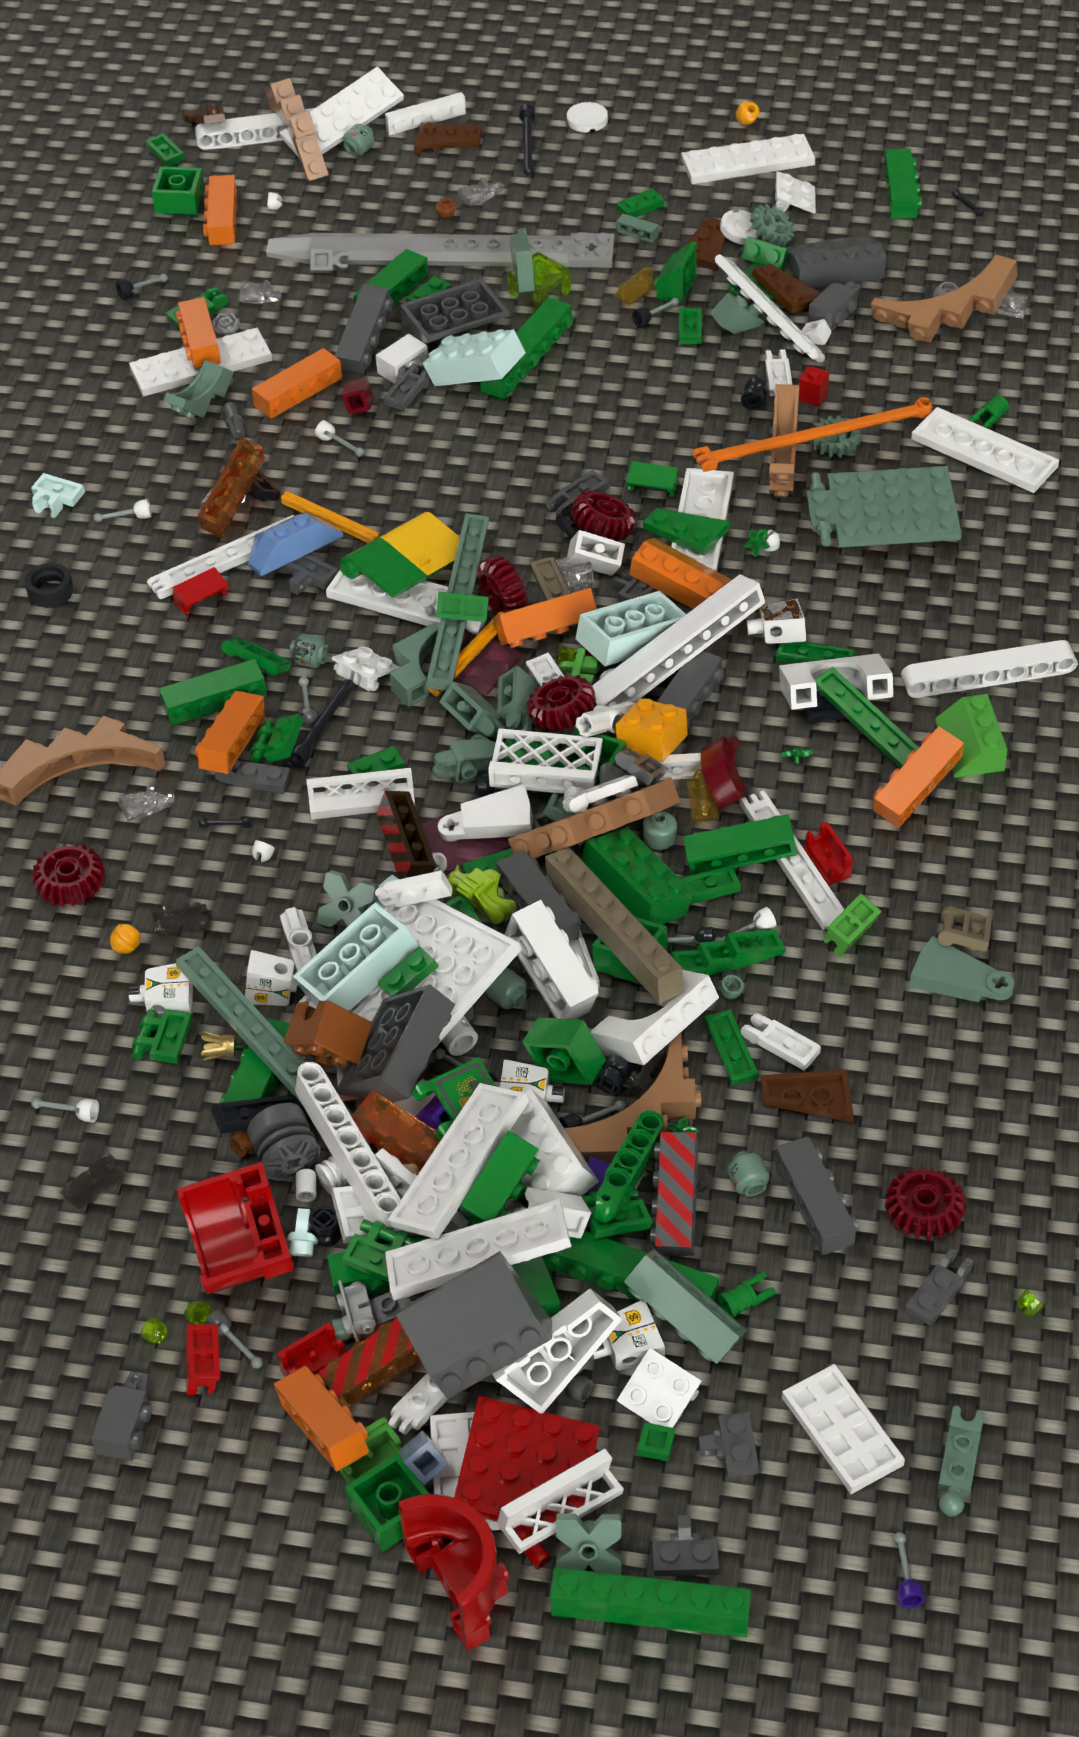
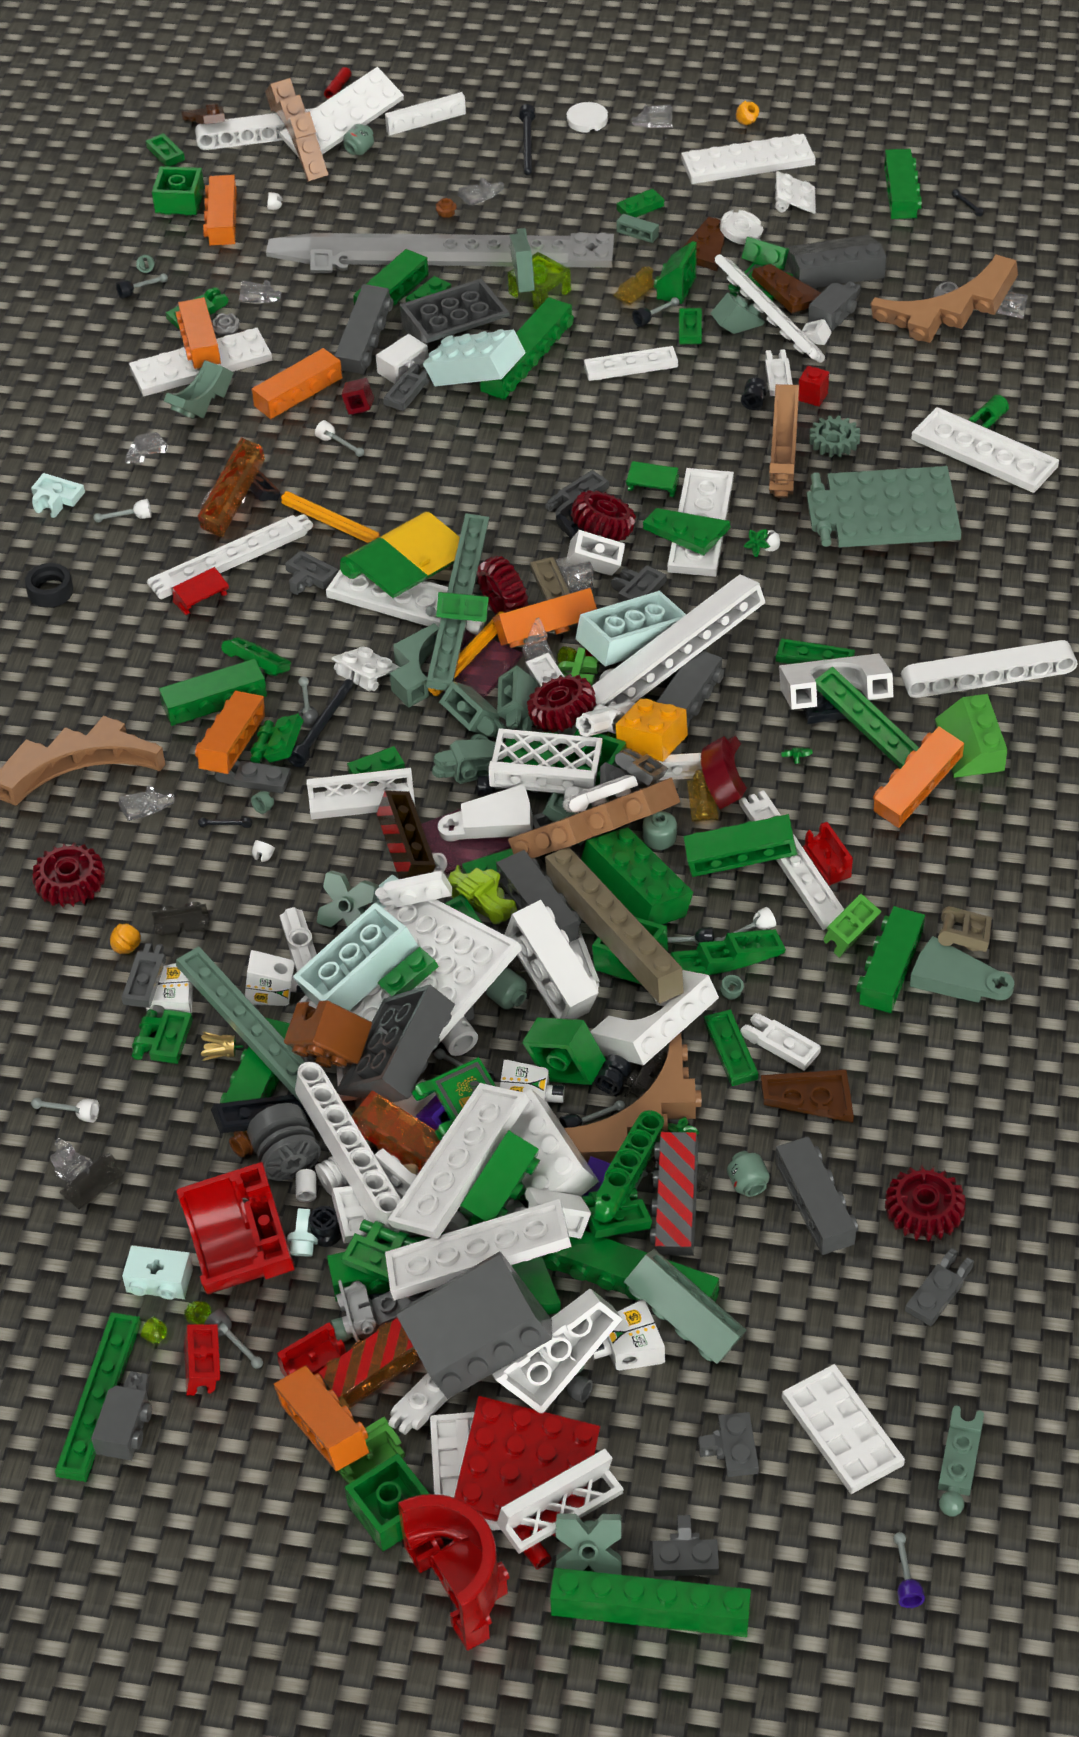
(67, 1162): none -> clear slope
(105, 1373): none -> green tile
(141, 264): none -> sand green hinge
(144, 976): none -> dark grey hinge
(145, 444): none -> clear slope
(157, 1272): none -> light aqua brick
(234, 420): dark grey axle -> none
(262, 802): none -> sand green hinge
(290, 541): medium blue wedge -> none
(309, 650): sand green head -> none
(338, 82): none -> red piece
(423, 1457): sand blue brick -> none
(440, 135): reddish brown wing -> none
(536, 642): none -> clear slope
(630, 363): none -> white plate
(654, 117): none -> clear slope
(656, 1442): green plate -> none
(659, 1390): white hinge -> none
(675, 573): orange slope -> none
(710, 459): orange hinge -> none
(713, 884): green plate -> none
(743, 1296): green hinge -> none
(772, 225): sand green gear -> none
(779, 623): white torso -> none
(891, 959): none -> green brick
(1029, 1300): clear neon green hinge -> none

